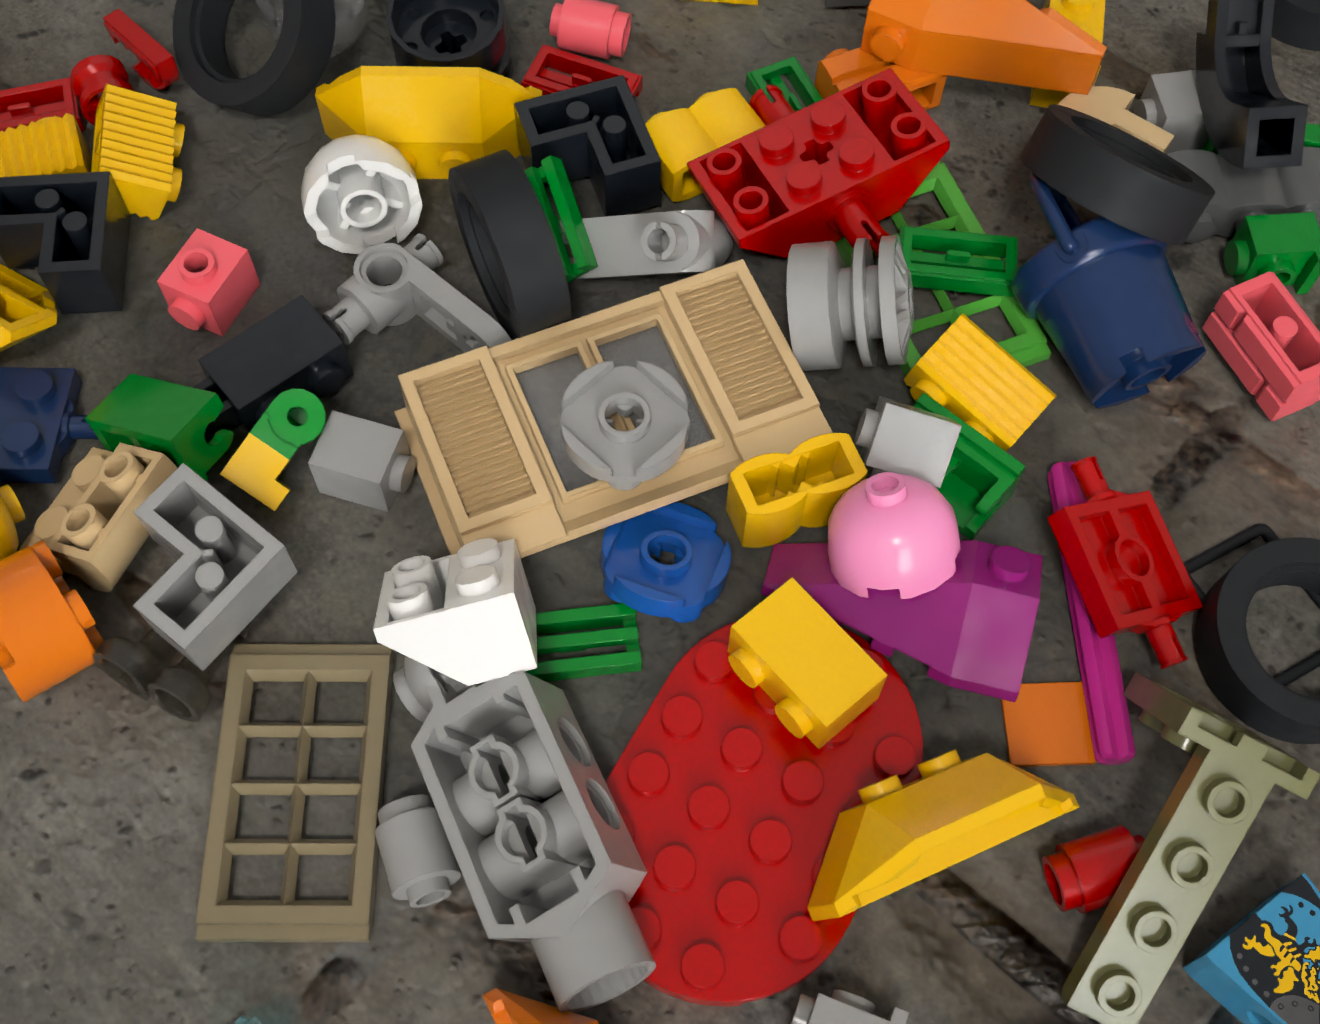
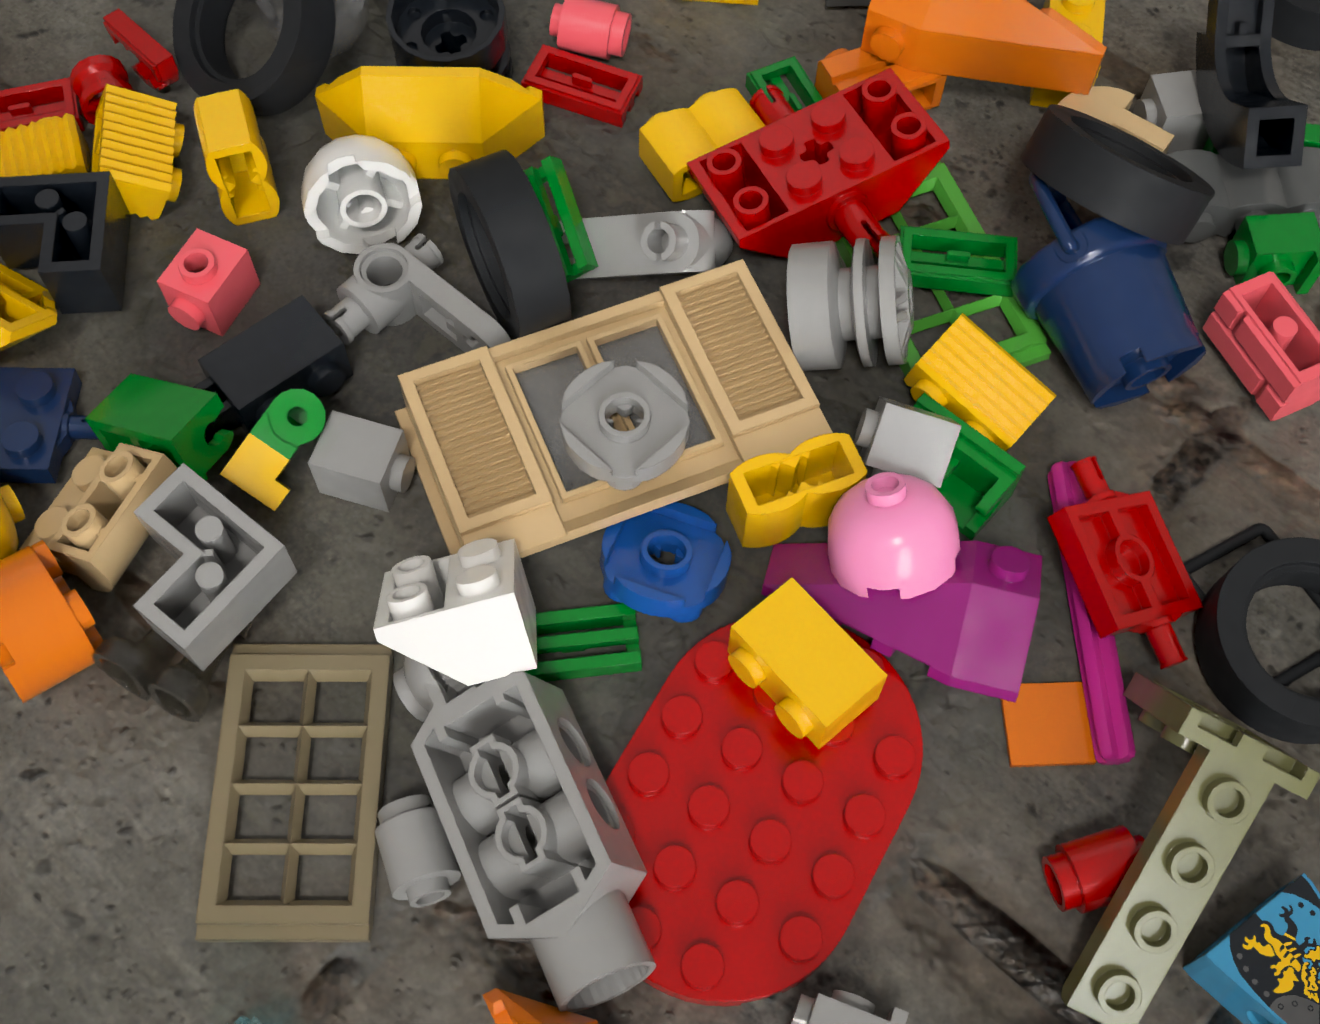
(236, 157): none -> yellow brick
(596, 136): black brick -> none
(928, 826): yellow wedge -> none

